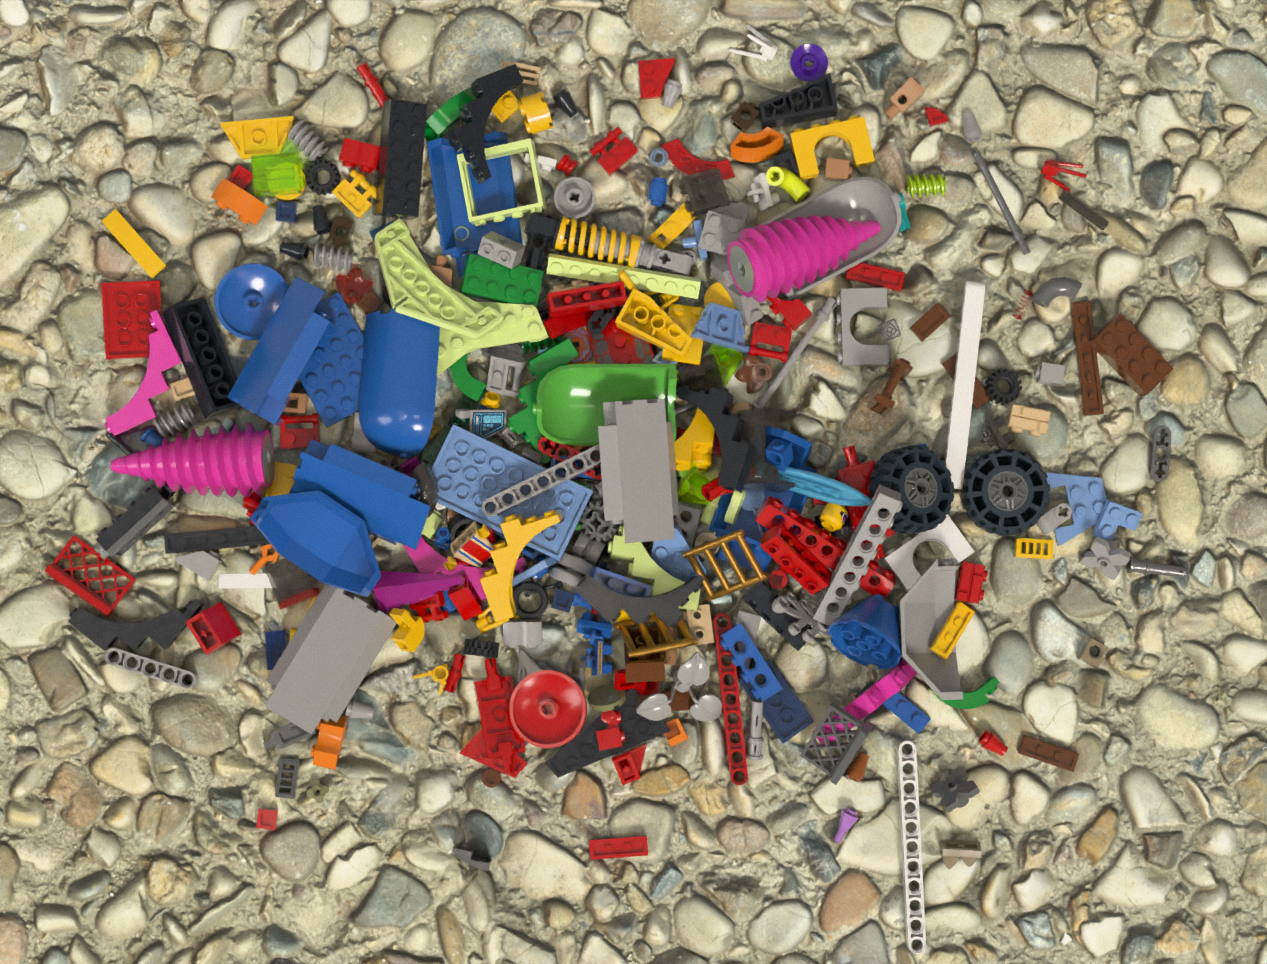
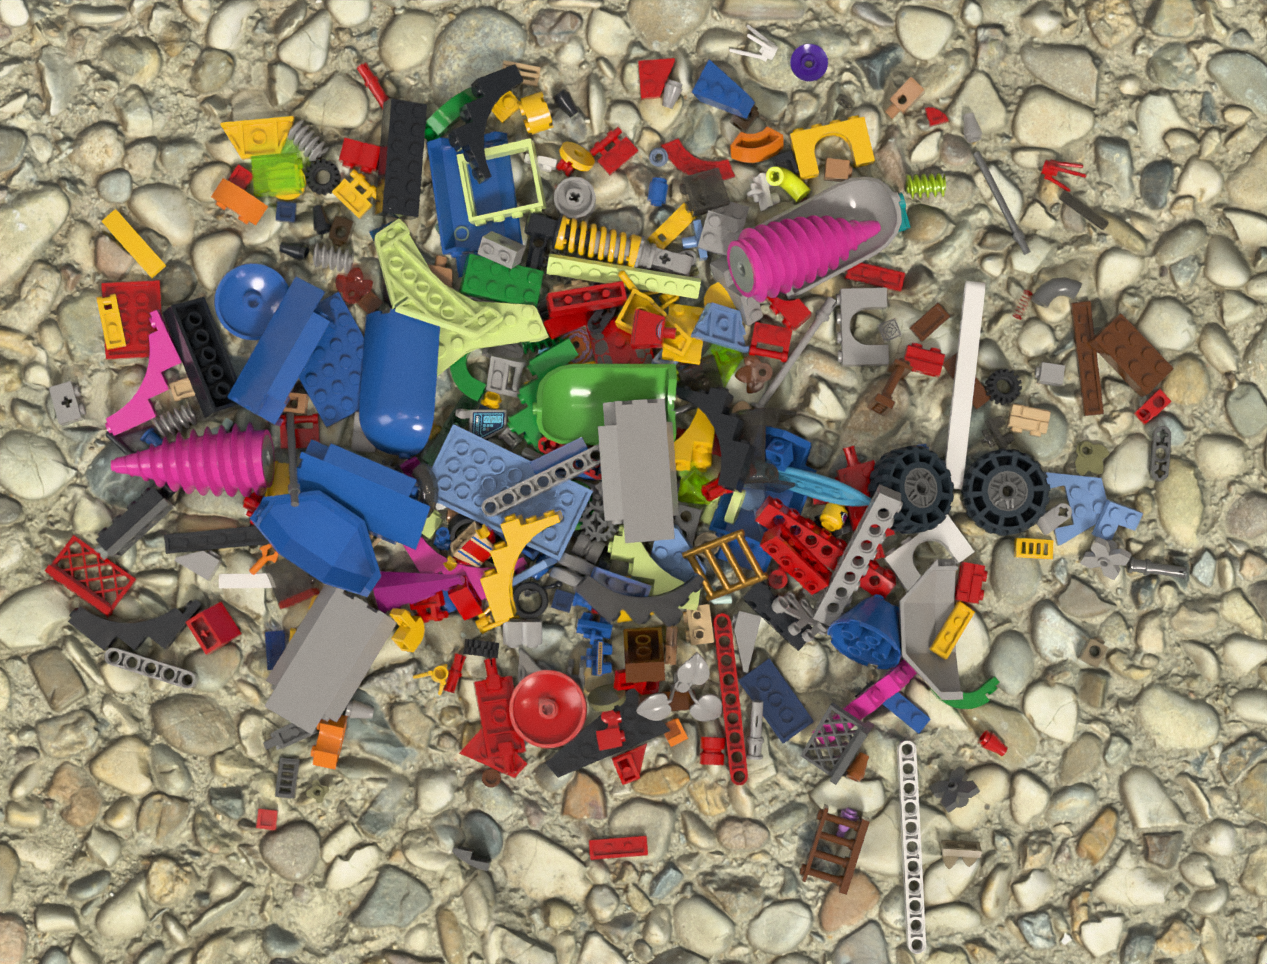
(60, 396): none -> light grey brick
(111, 322): none -> yellow plate
(293, 487): none -> dark grey bar
(558, 455): none -> blue sticker
(577, 155): none -> yellow tile
(650, 330): none -> red torso
(651, 647): pearl gold bar -> none
(712, 750): none -> red wheel
(722, 92): none -> blue wedge
(771, 684): blue brick -> none
(800, 105): black wedge -> none
(853, 845): none -> reddish brown fence
(923, 360): none -> red brick
(1048, 753): reddish brown tile -> none
(1092, 460): none -> olive plate
(1152, 406): none -> red leg

